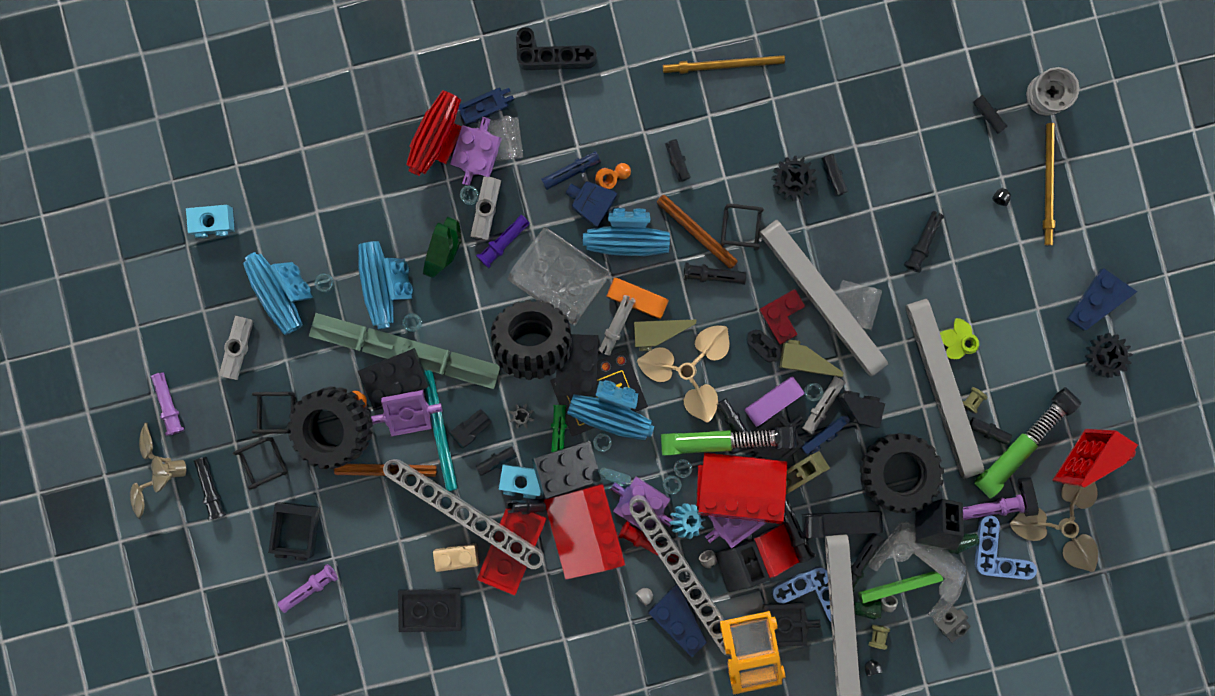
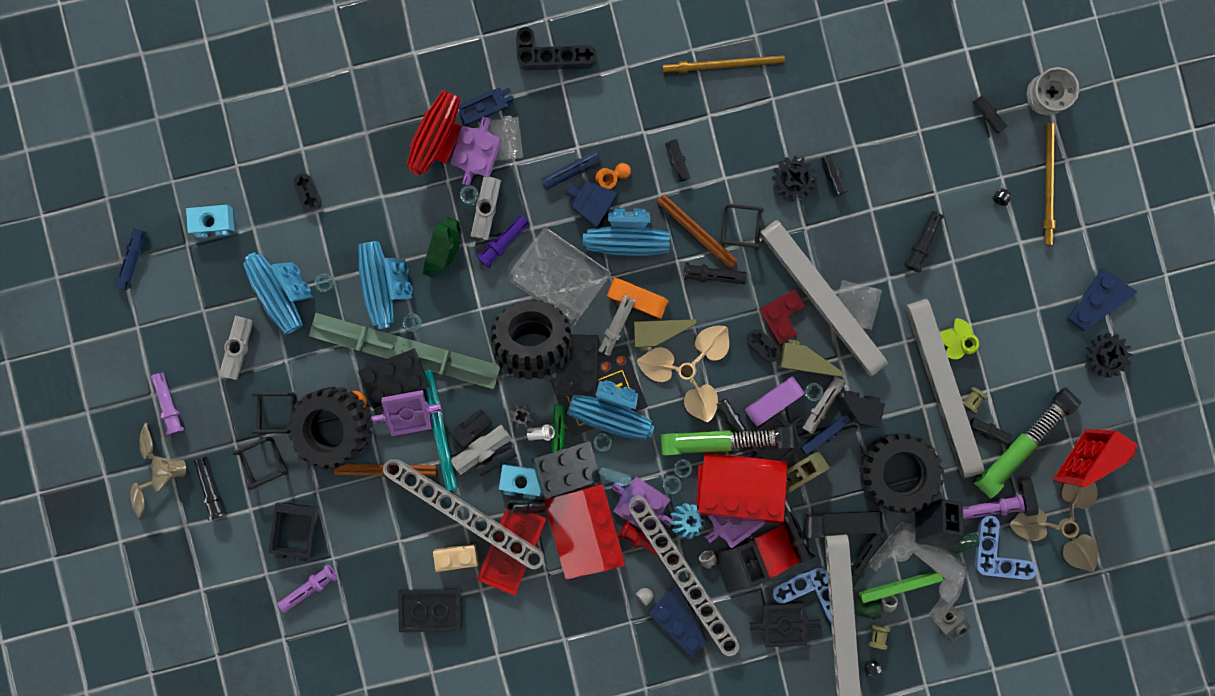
(130, 259): none -> dark blue pin
(302, 194): none -> black beam
(481, 449): none -> light grey piece
(545, 432): none -> white pin
(756, 656): window -> none

